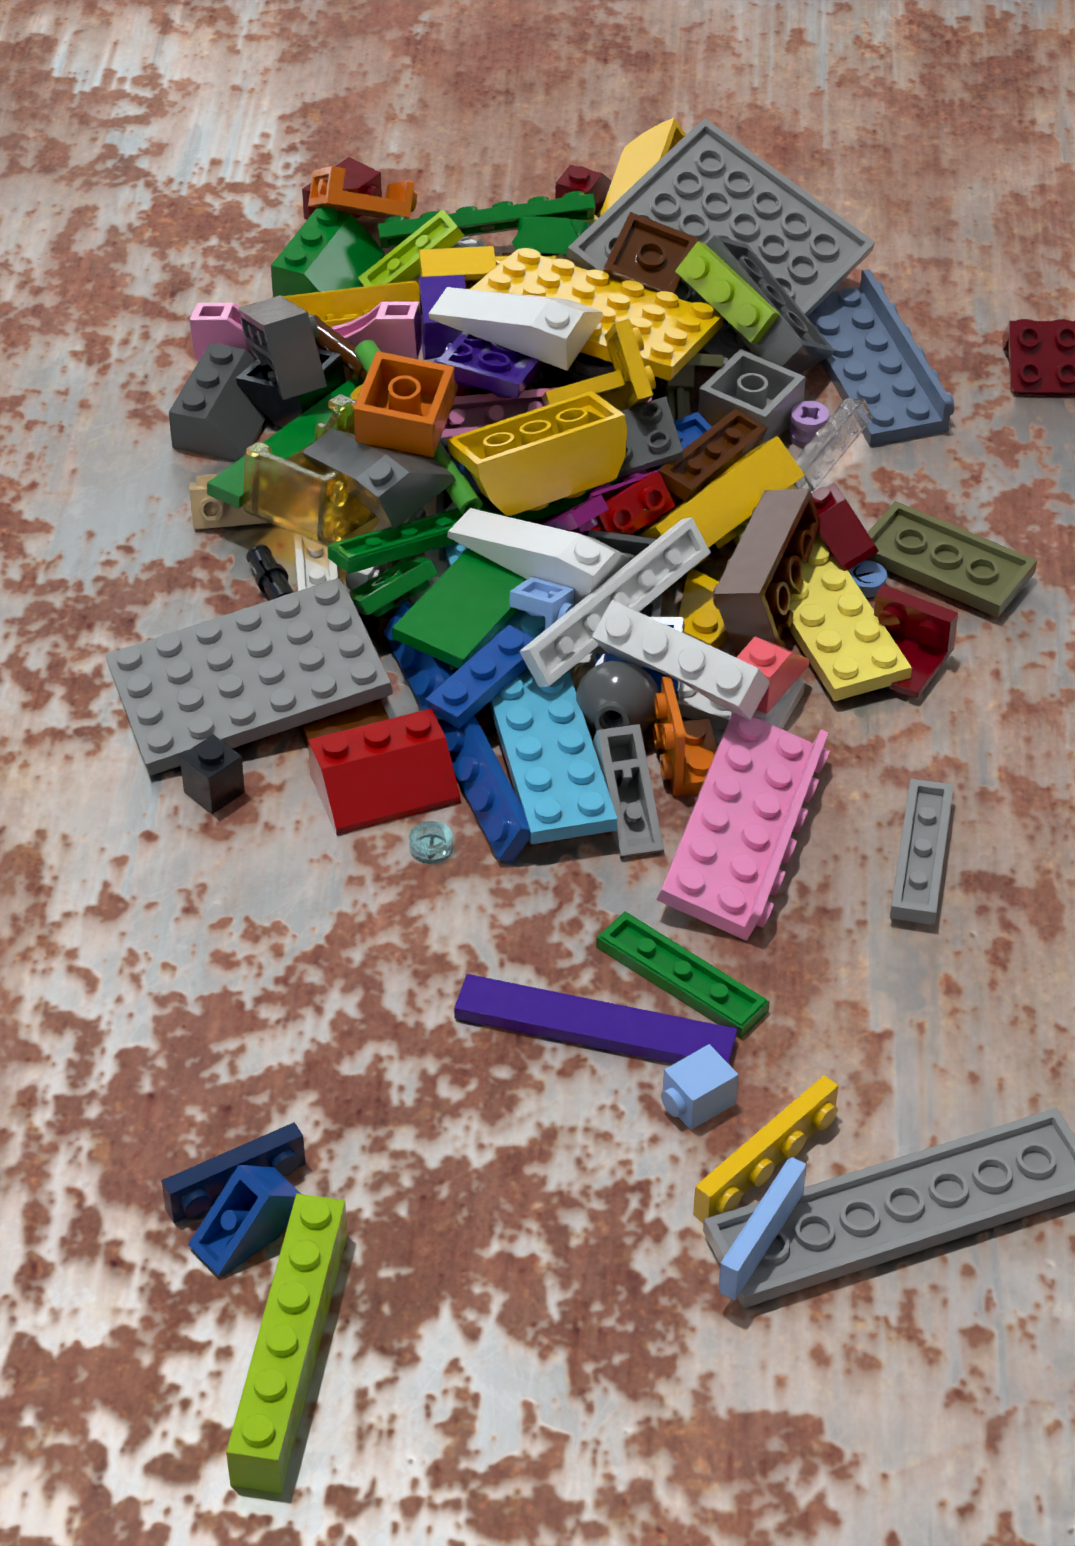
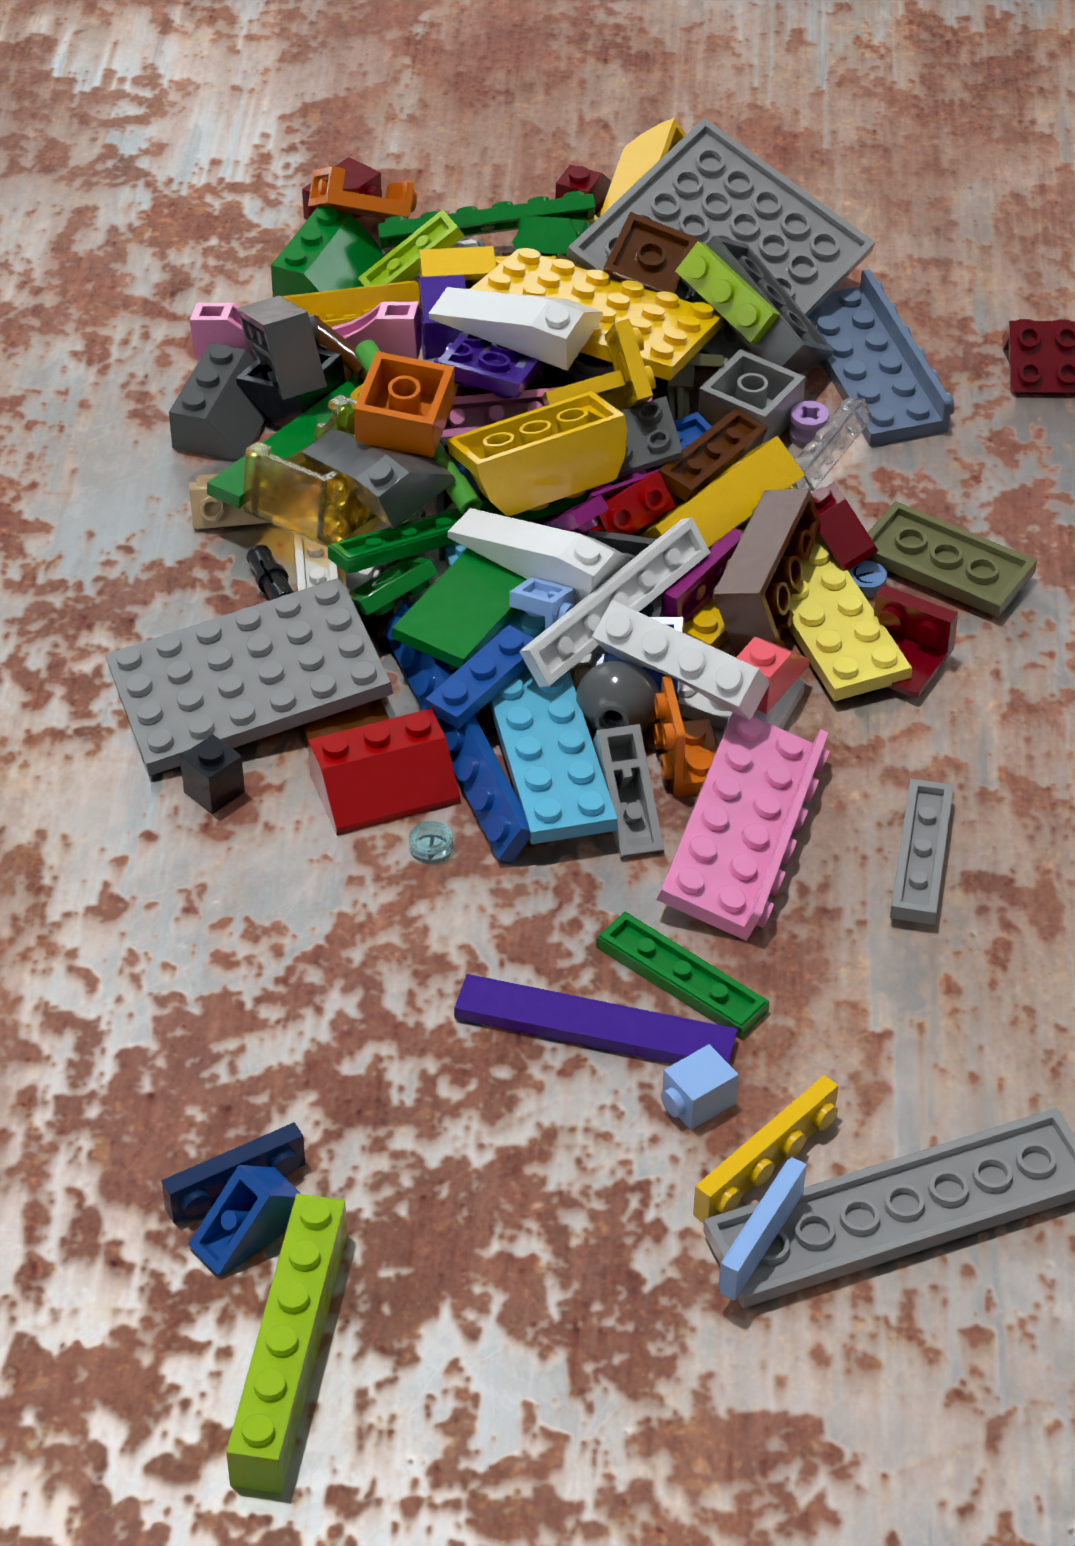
(697, 585): none -> magenta plate

